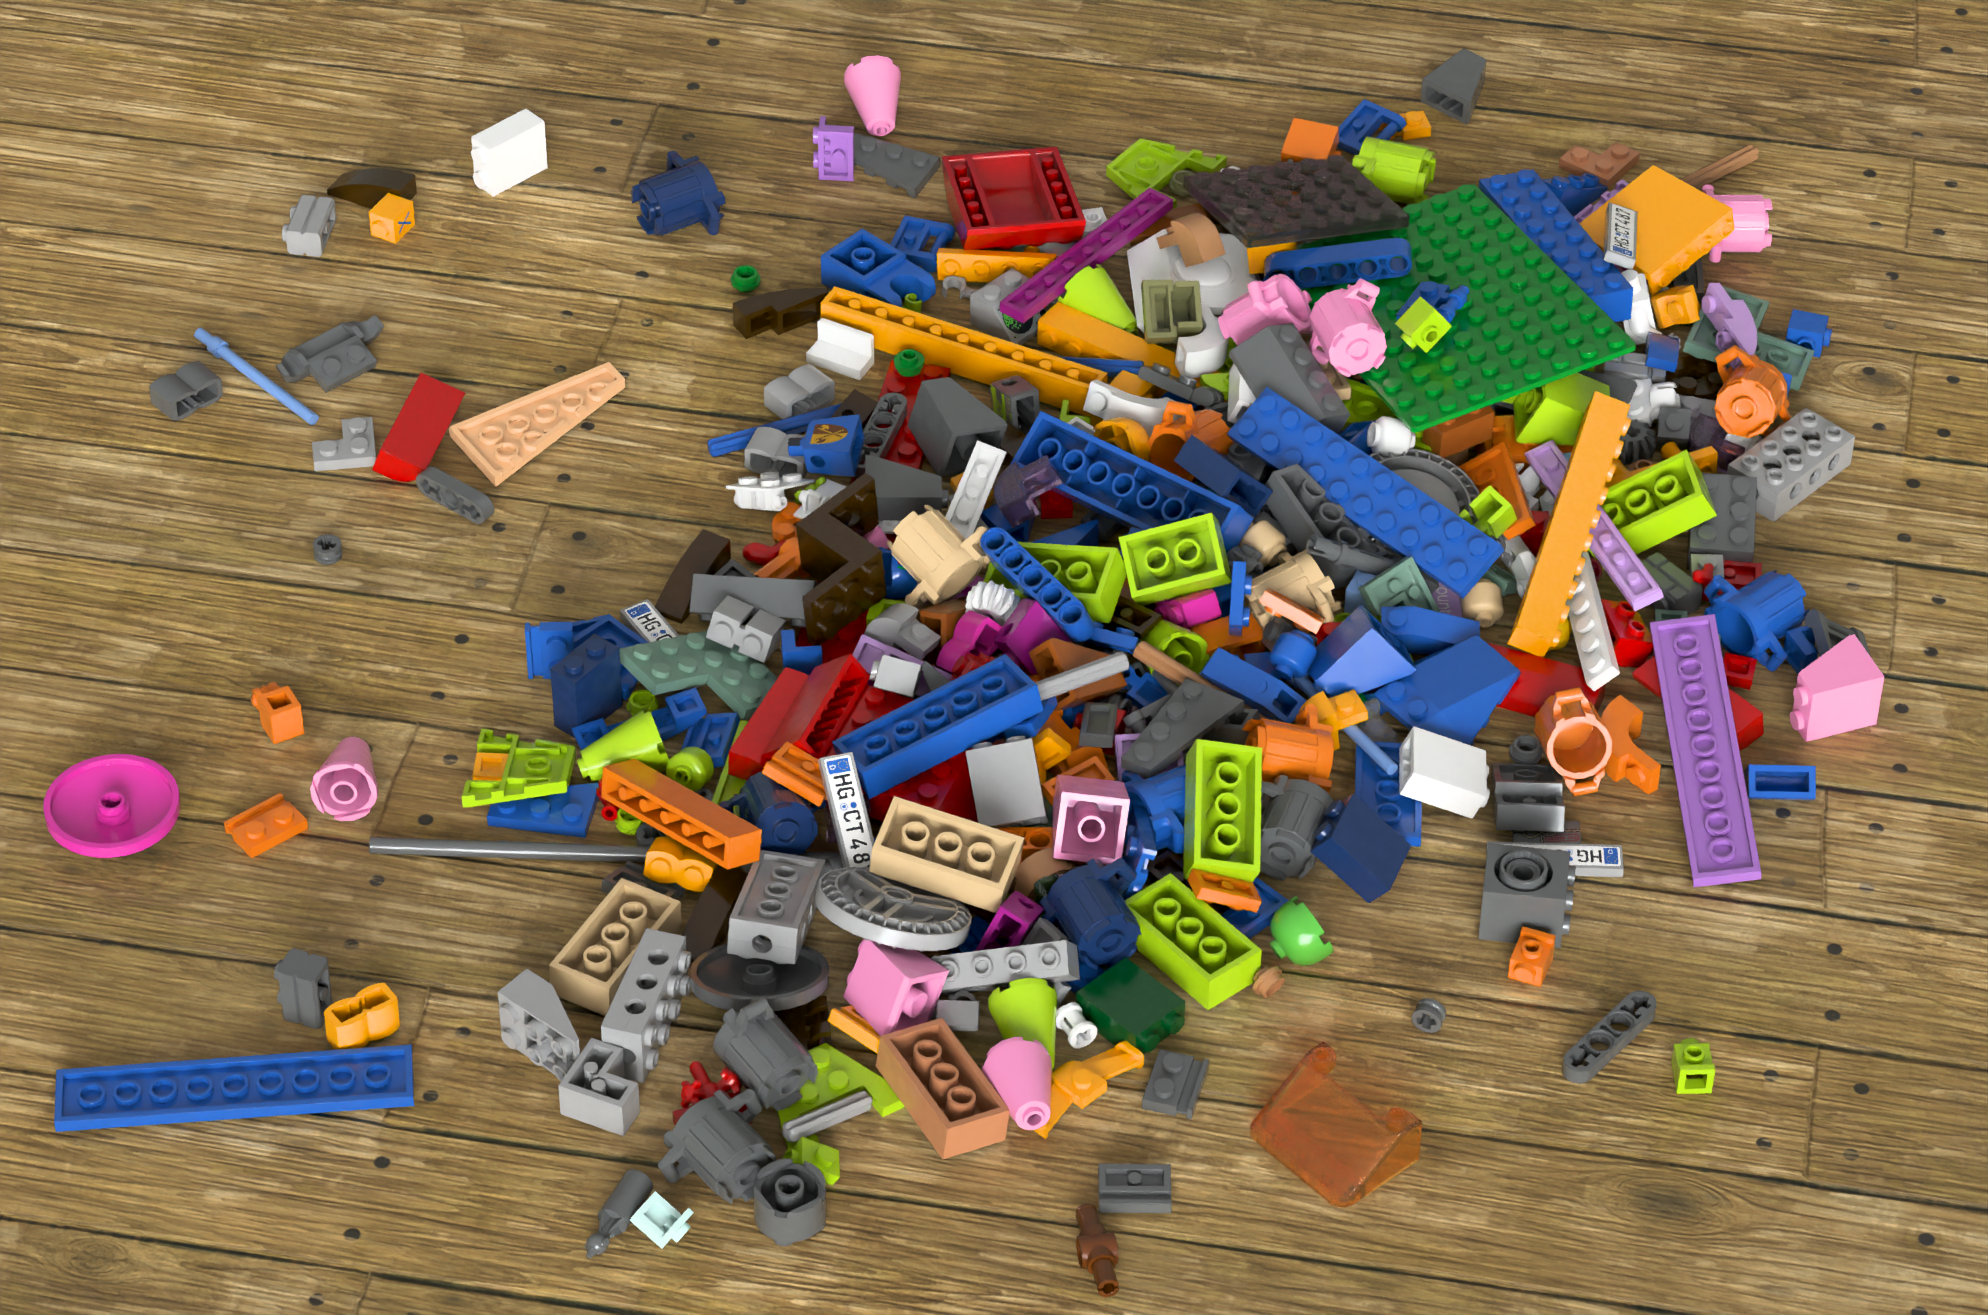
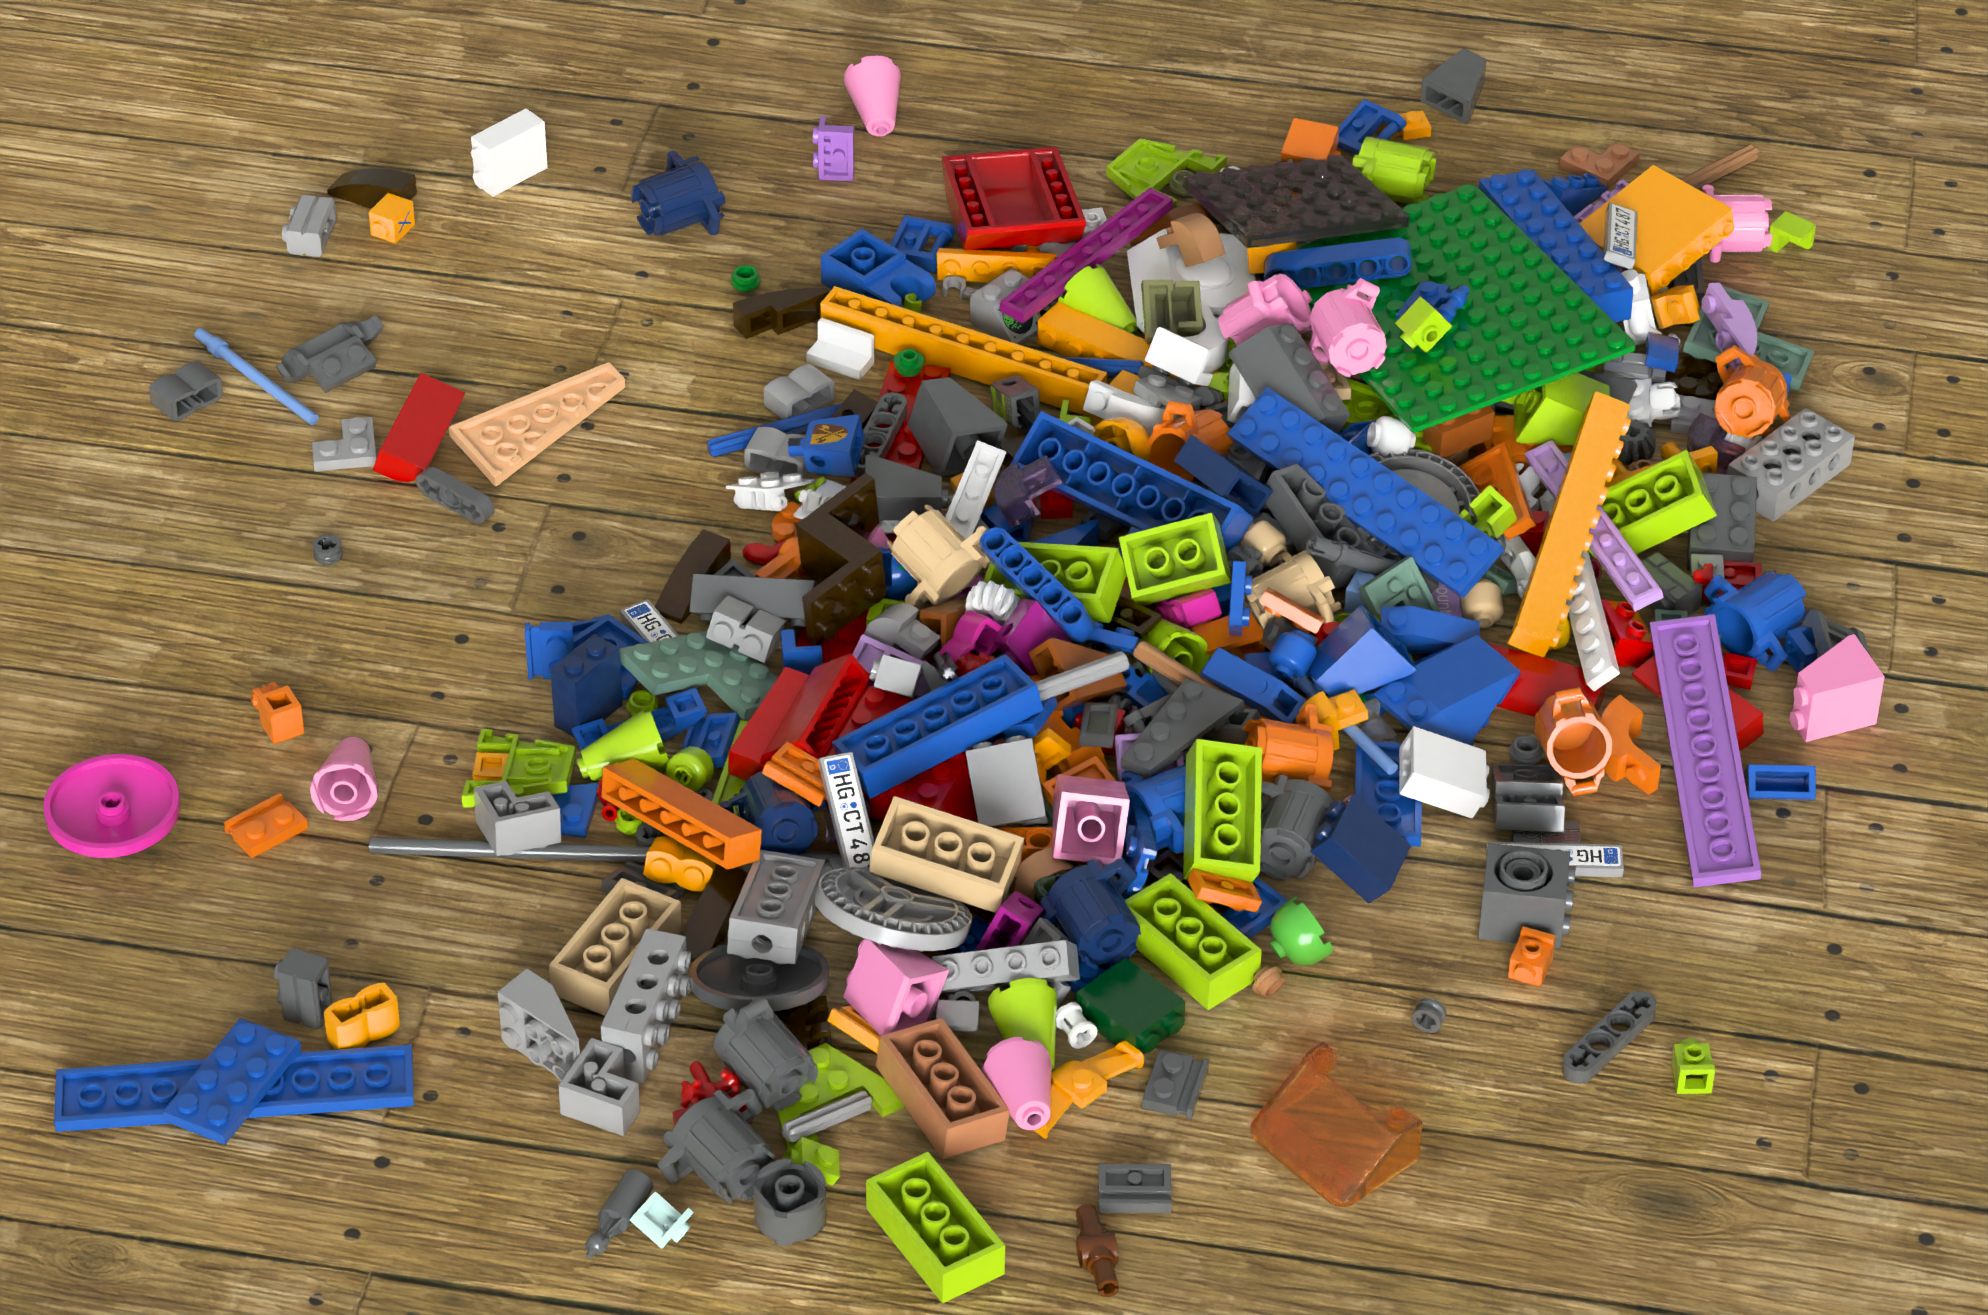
(232, 1081): none -> blue plate
(515, 822): none -> light grey brick
(895, 163): dark grey wing -> none
(935, 1227): none -> lime brick
(945, 666): none -> black axle
(1158, 392): none -> light grey wing
(1179, 357): none -> white panel
(1673, 426): dark grey brick -> none
(1791, 229): none -> lime panel
(1809, 331): blue brick -> none

